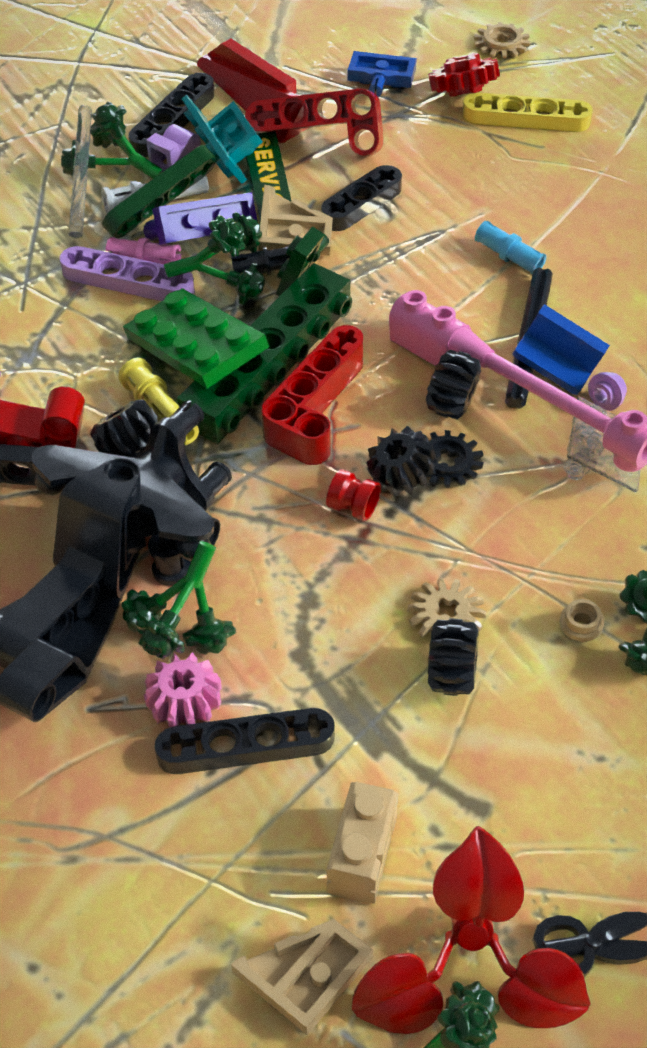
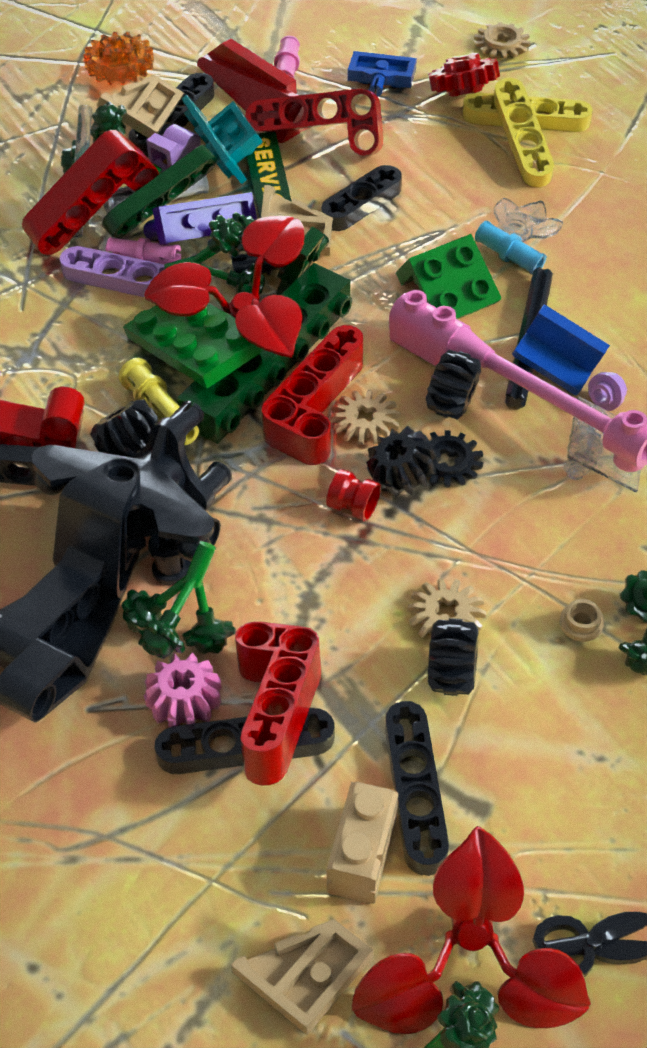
(85, 189): none -> red beam
(118, 58): none -> clear orange gear
(146, 104): none -> tan wing
(267, 324): none -> red plant
(287, 56): none -> bright pink pin
(289, 671): none -> red beam
(382, 417): none -> tan gear
(416, 785): none -> black beam
(452, 277): none -> green bracket
(523, 131): none -> light yellow beam
(526, 221): none -> clear plate

